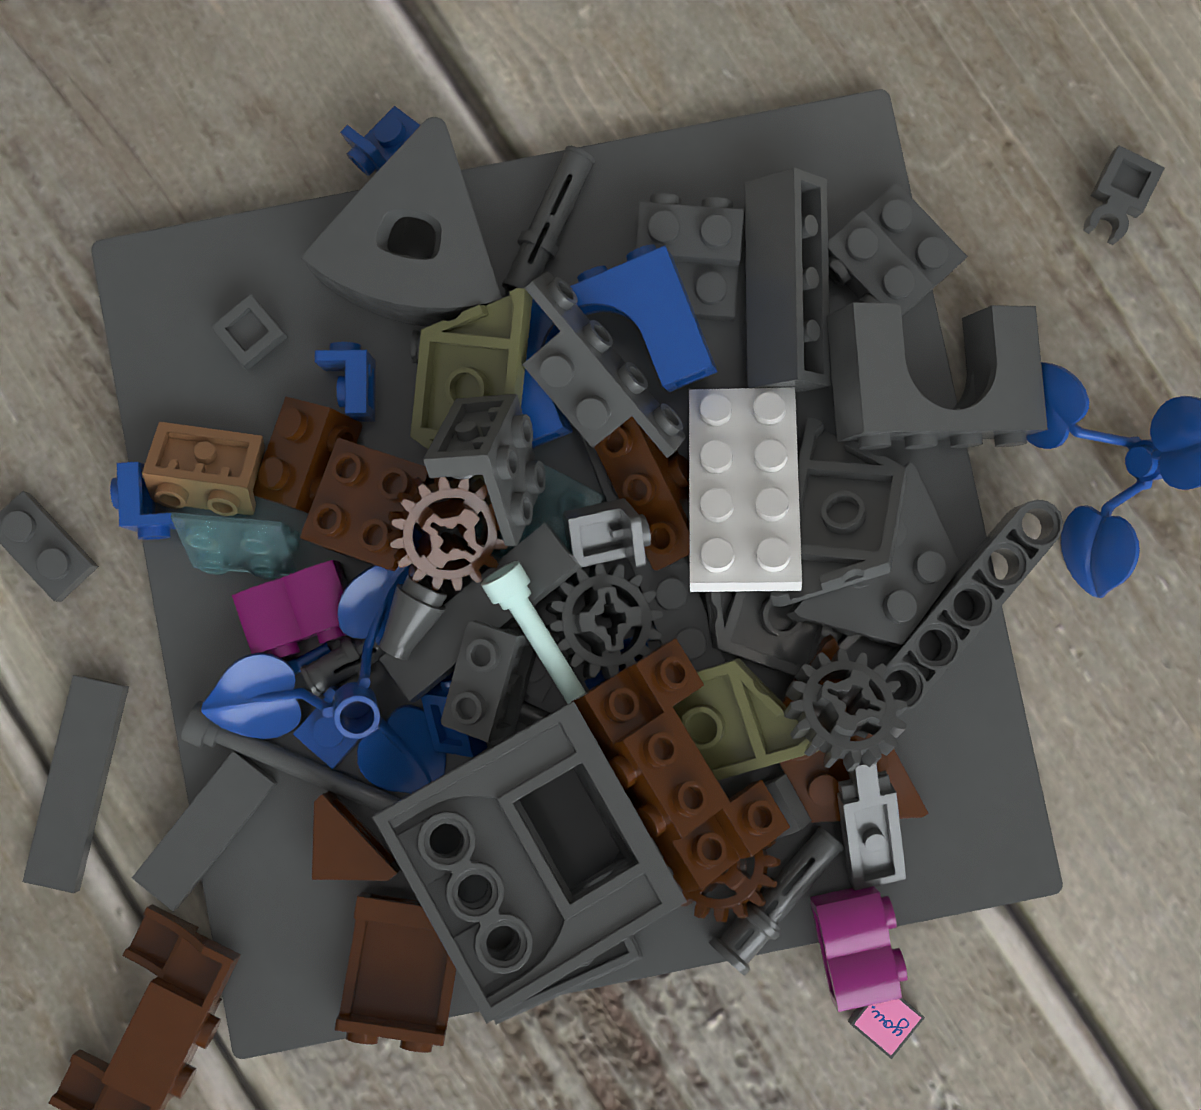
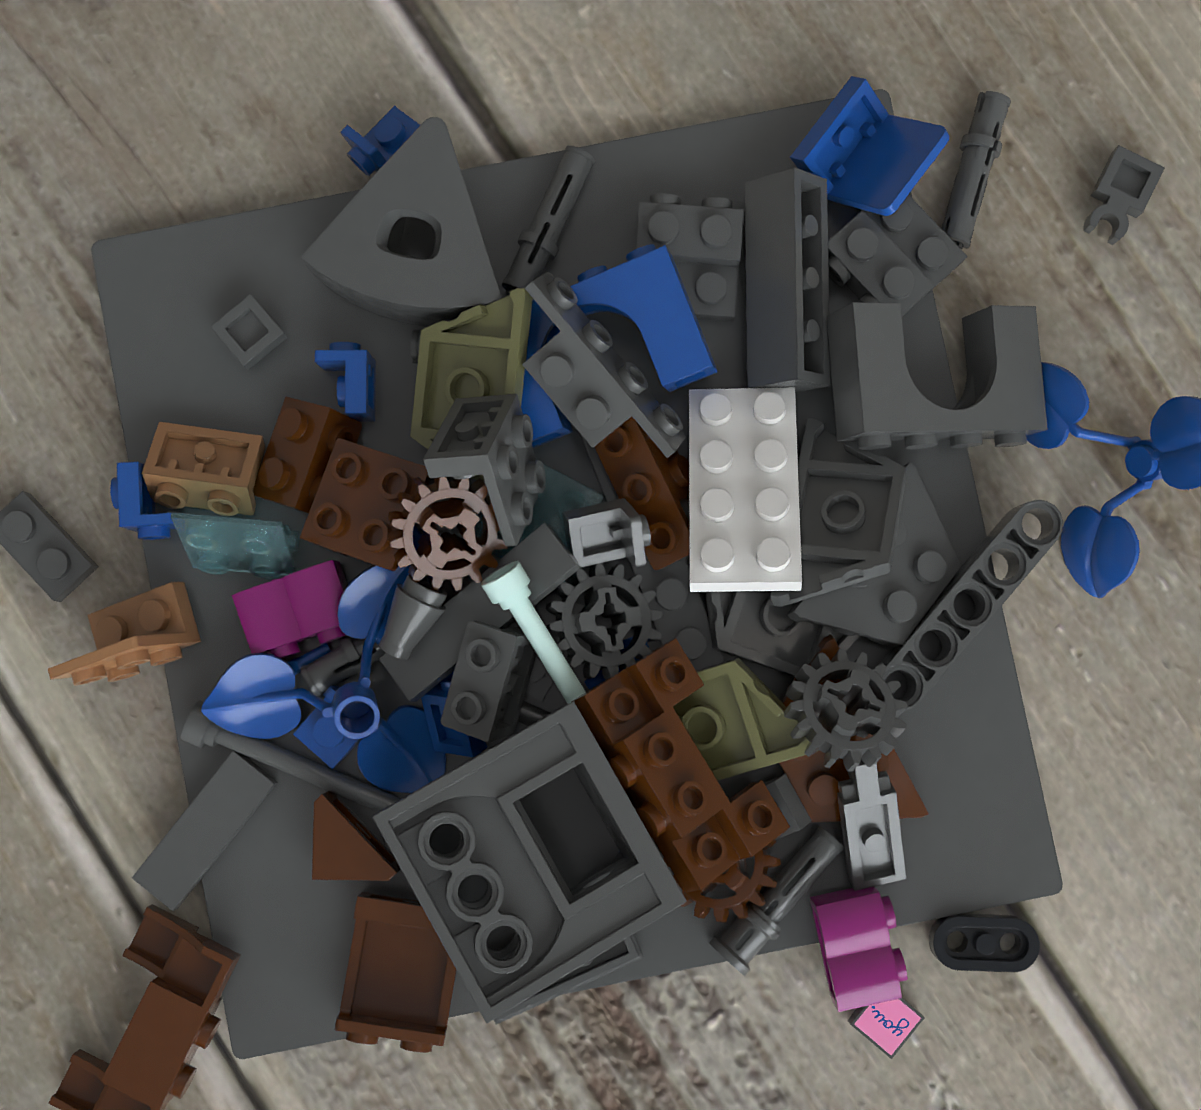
(75, 784): dark grey tile -> none
(132, 633): none -> medium nougat bracket
(866, 152): none -> blue bracket
(979, 151): none -> dark grey pin
(981, 943): none -> black plate

